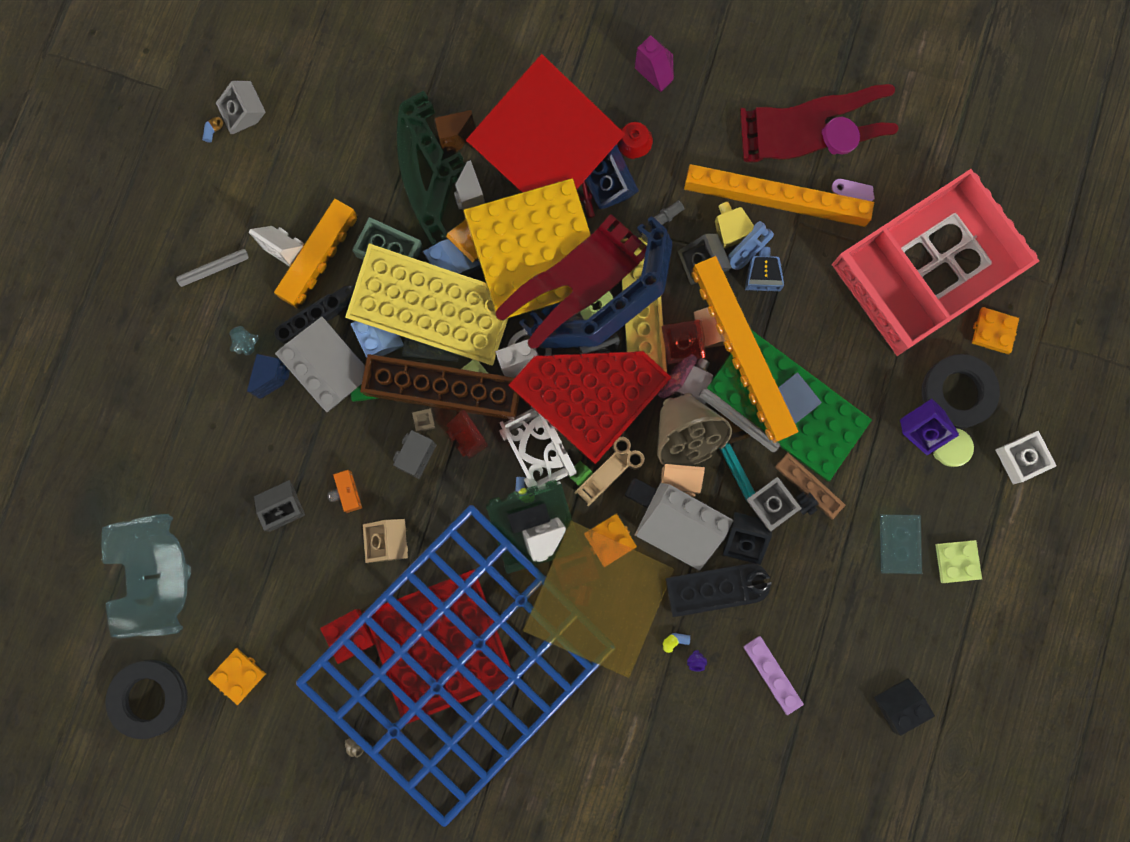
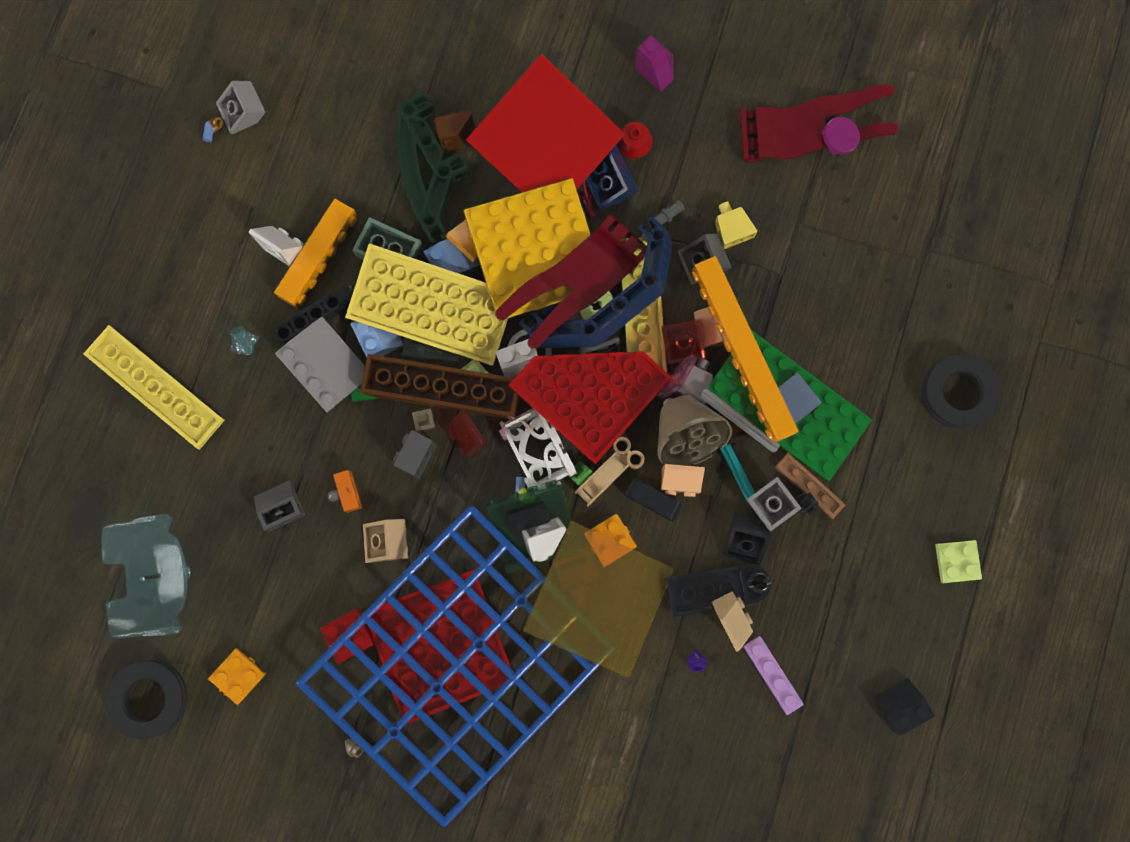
(154, 387): none -> light yellow plate
(212, 267): light grey axle -> none
(267, 376): dark blue slope -> none
(468, 189): light grey slope -> none
(675, 639): arm -> none
(683, 526): light grey slope -> none
(733, 619): none -> tan slope
(750, 246): medium blue plate -> none
(764, 272): torso -> none
(779, 195): light orange brick -> none
(853, 189): lavender piece -> none
(895, 290): coral panel -> none
(901, 544): clear light blue tile -> none
(928, 427): dark purple slope -> none
(957, 451): yellowish green tile -> none
(995, 330): light orange plate -> none
(1025, 457): white brick -> none

